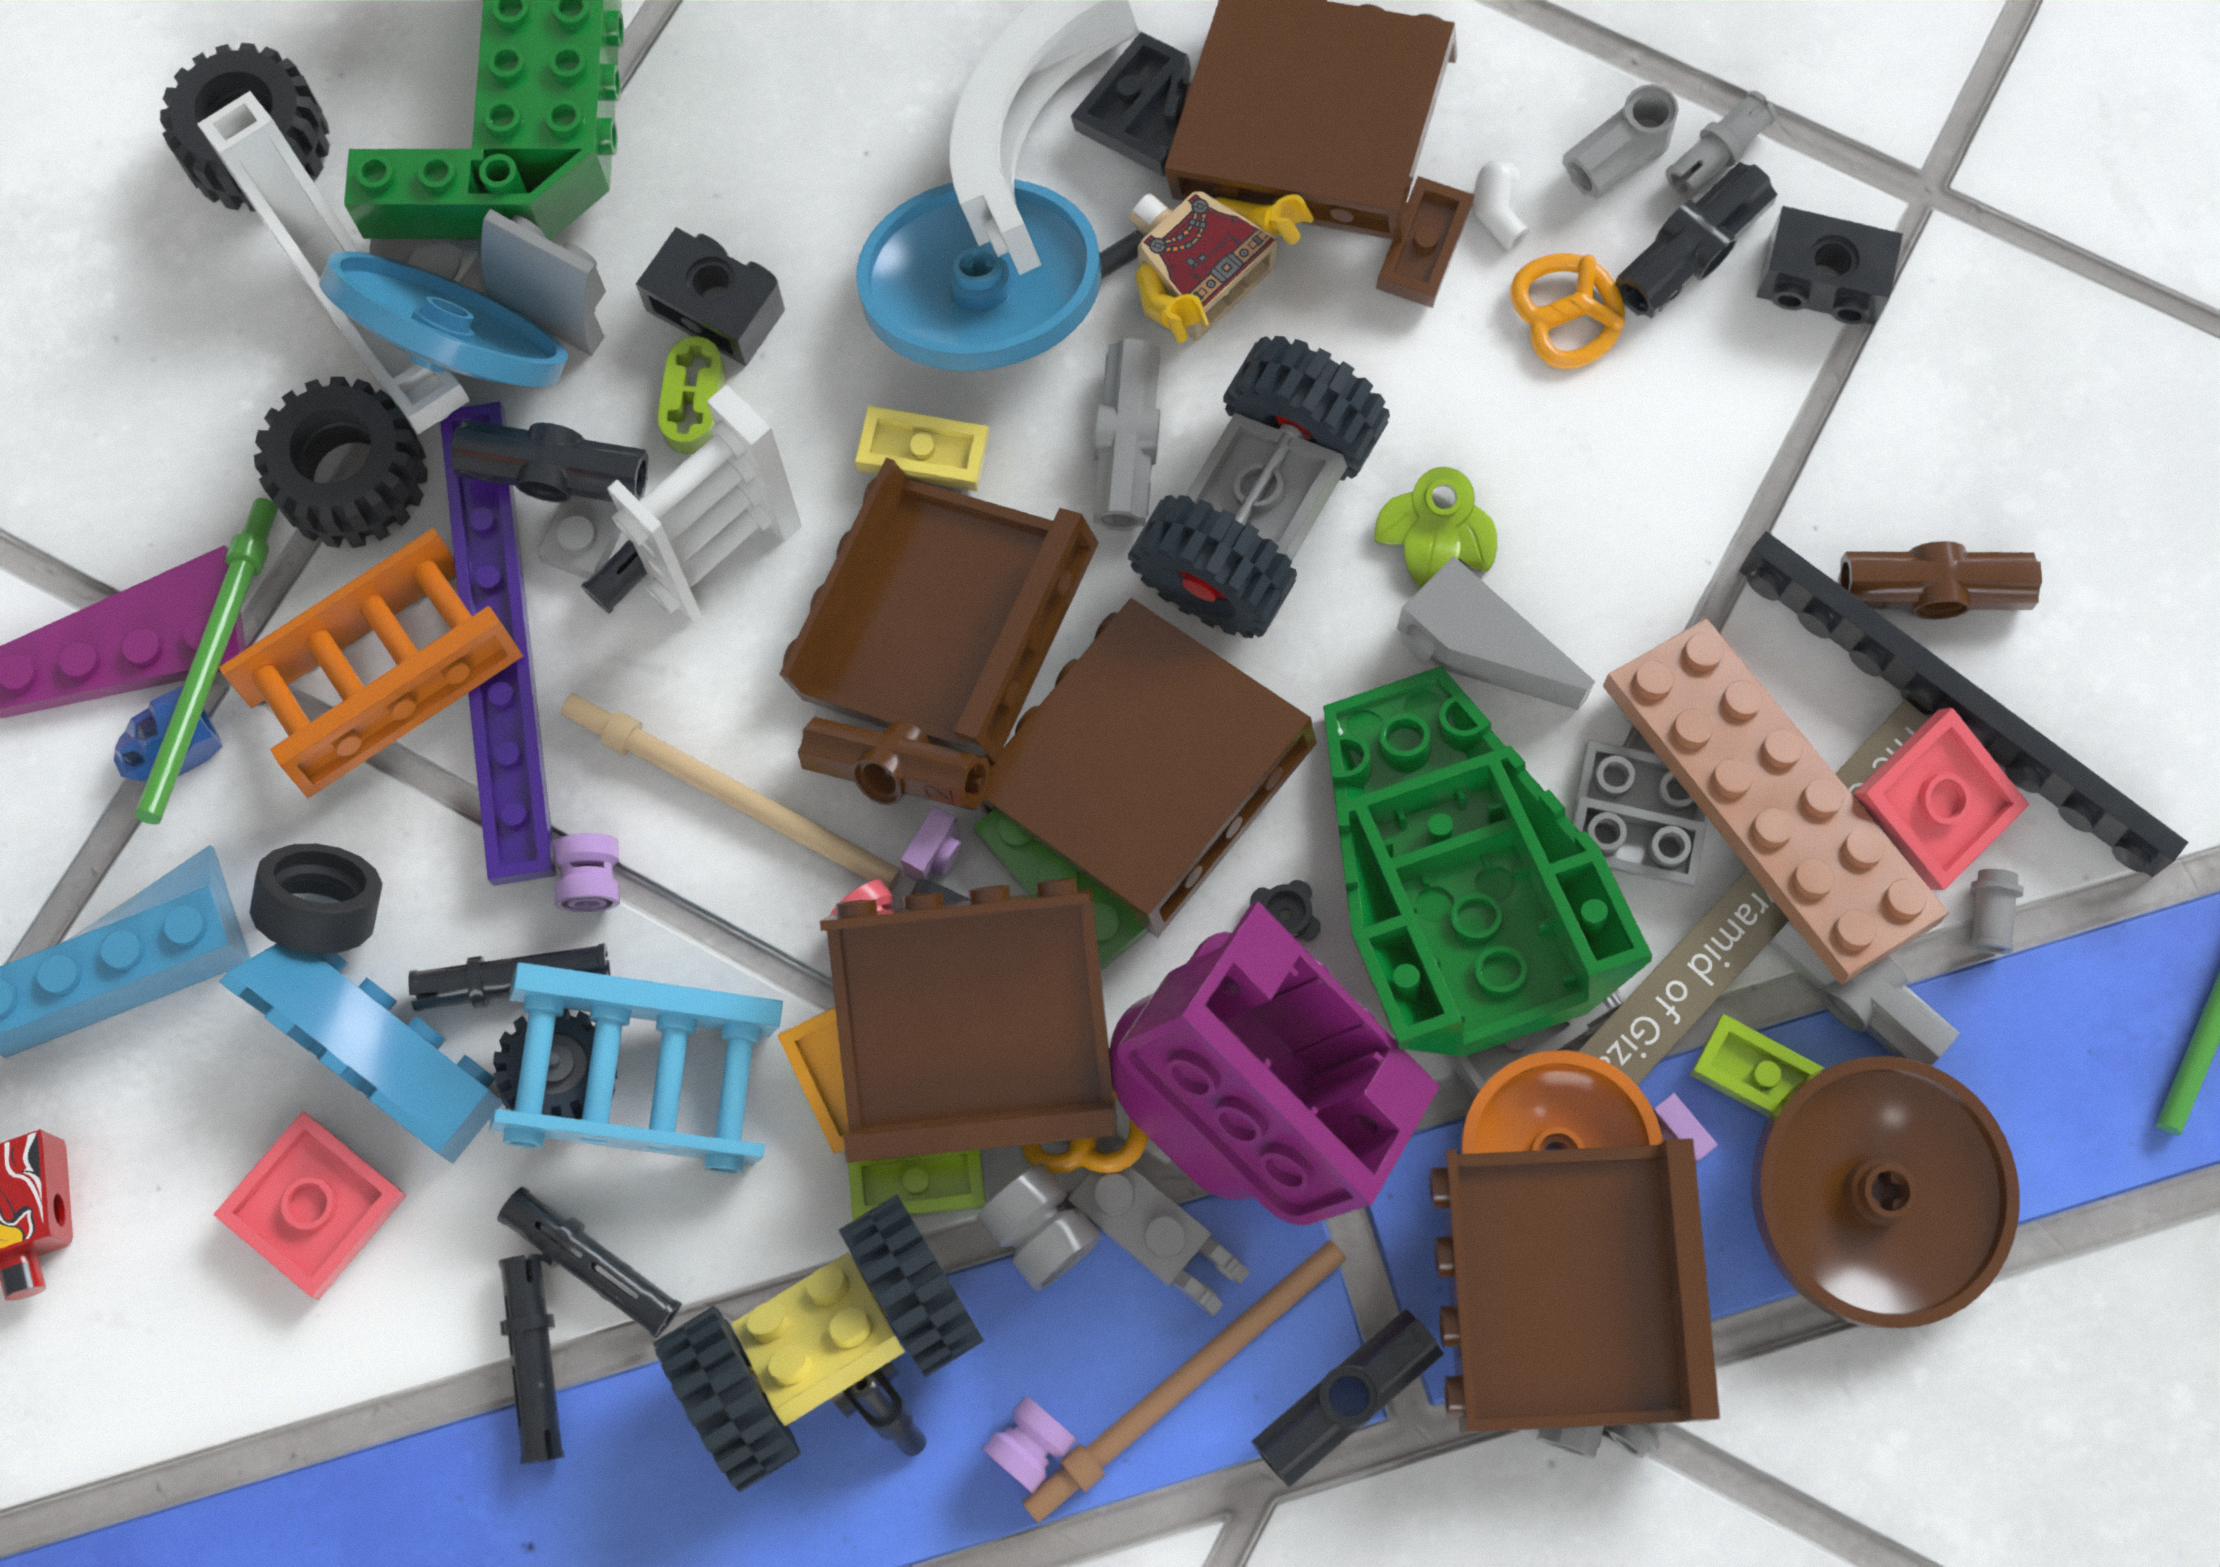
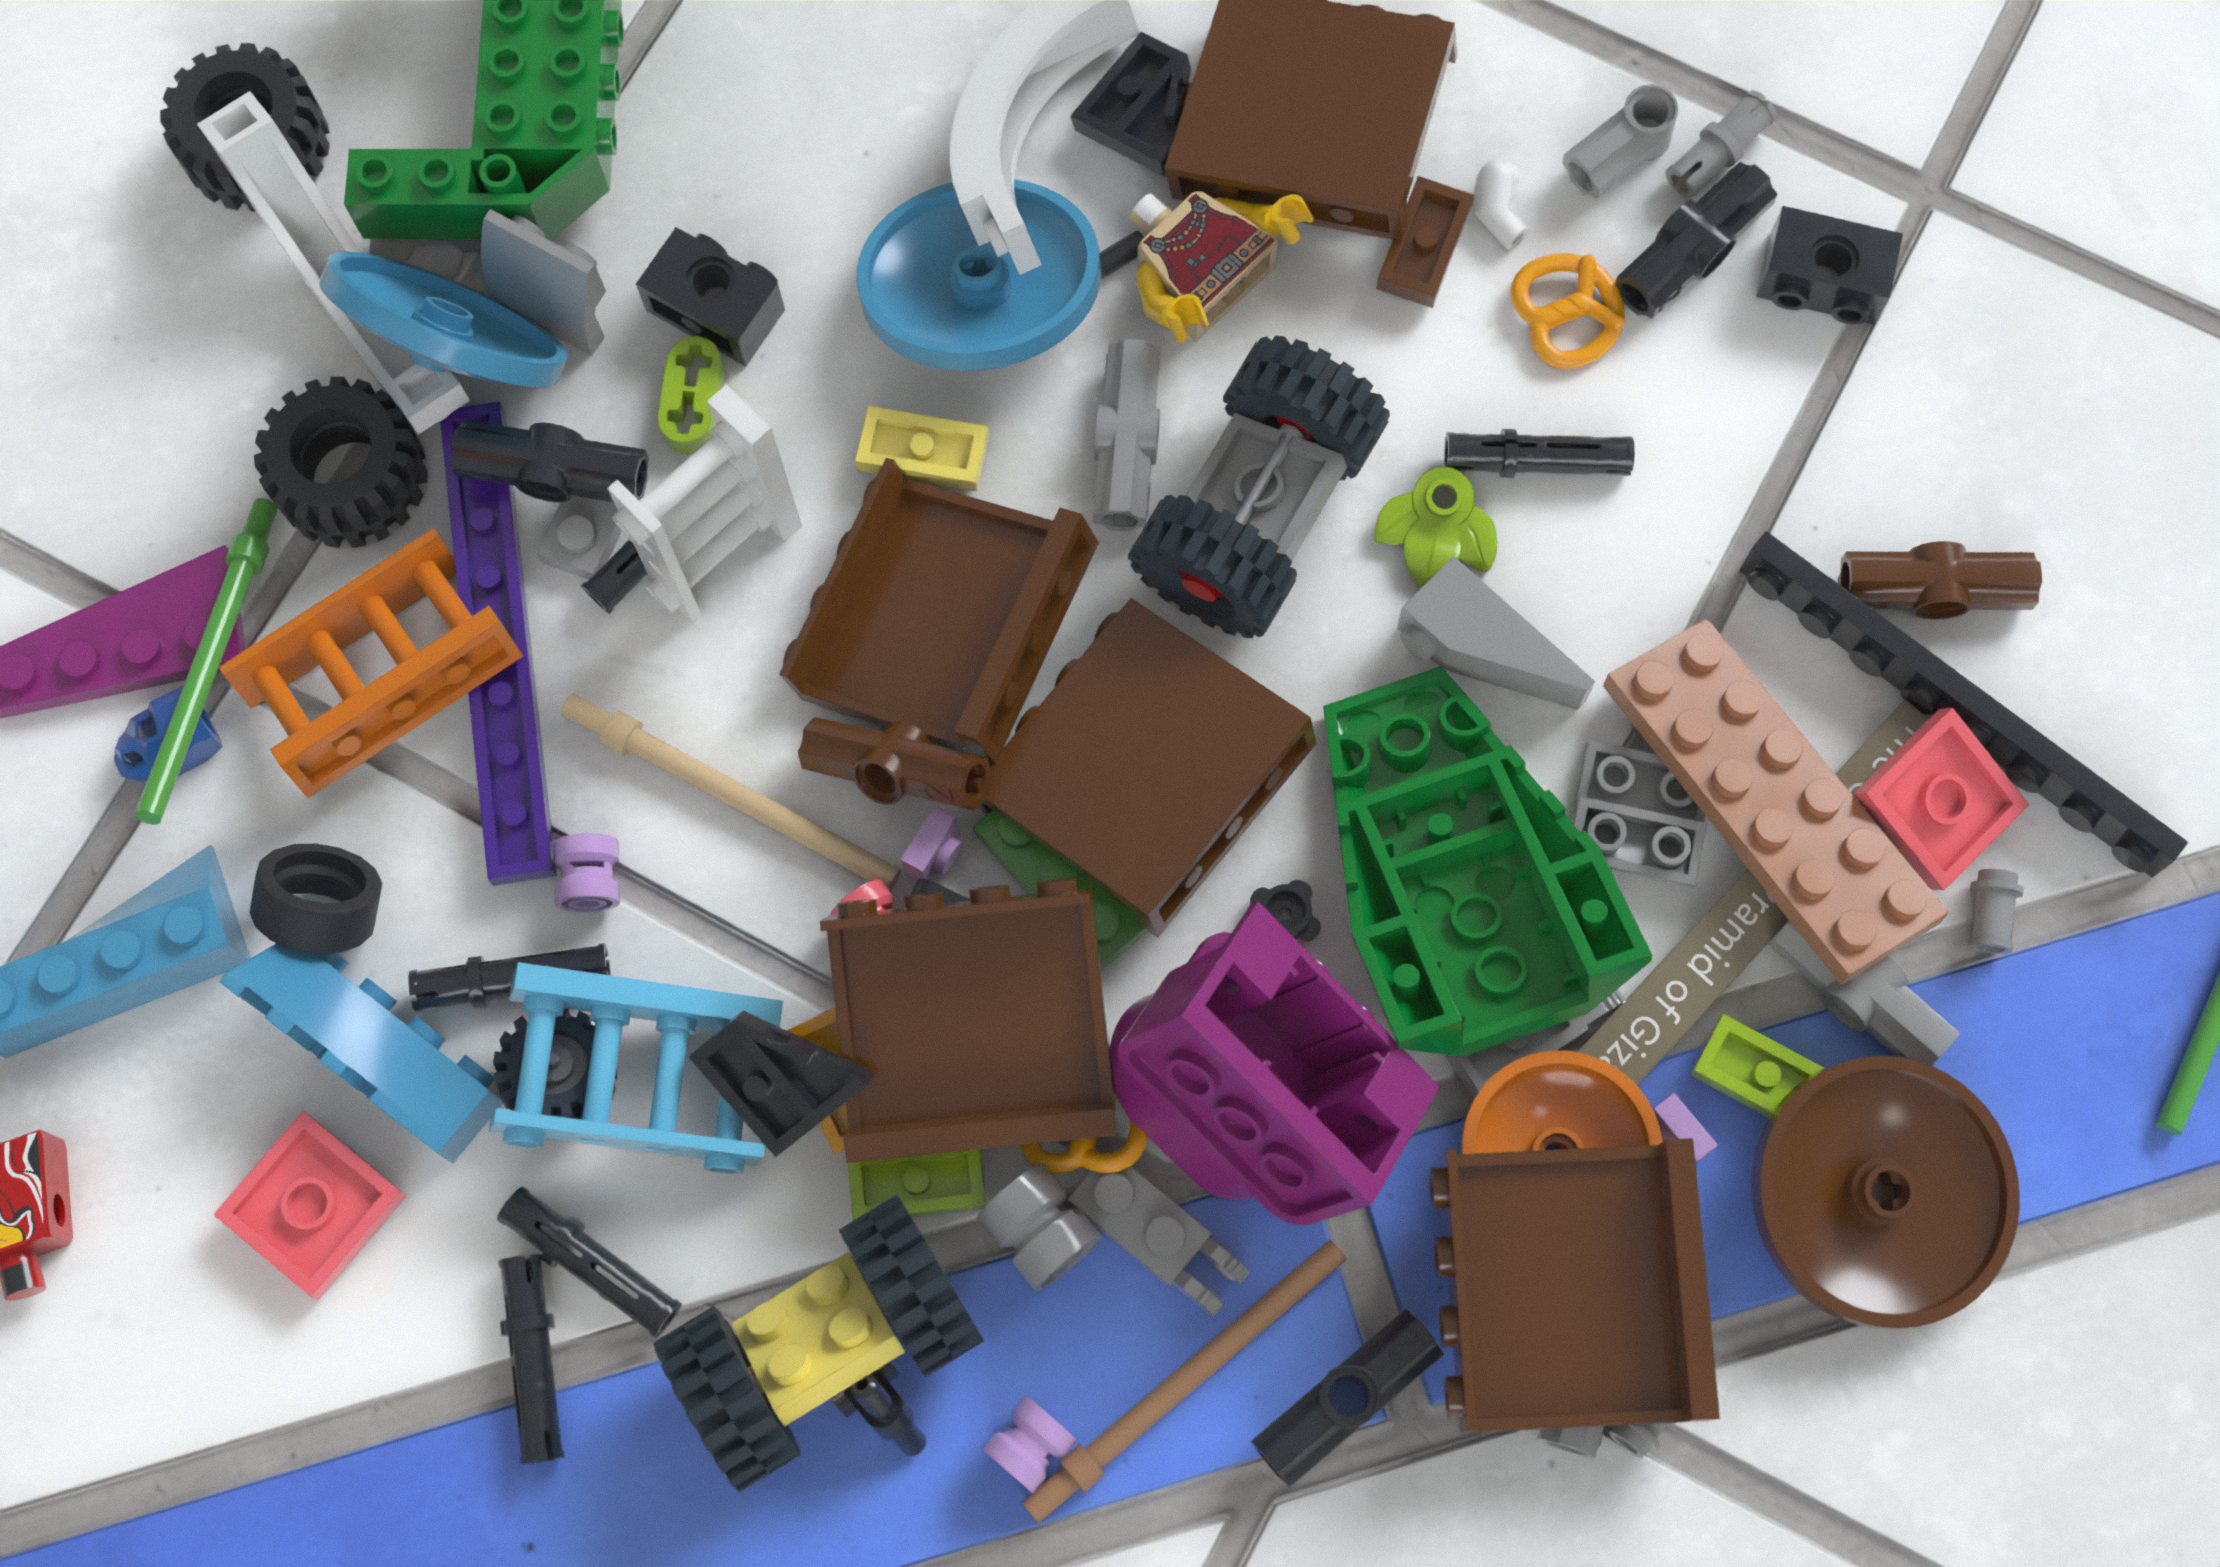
(776, 1078): none -> black wing
(1532, 453): none -> black pin

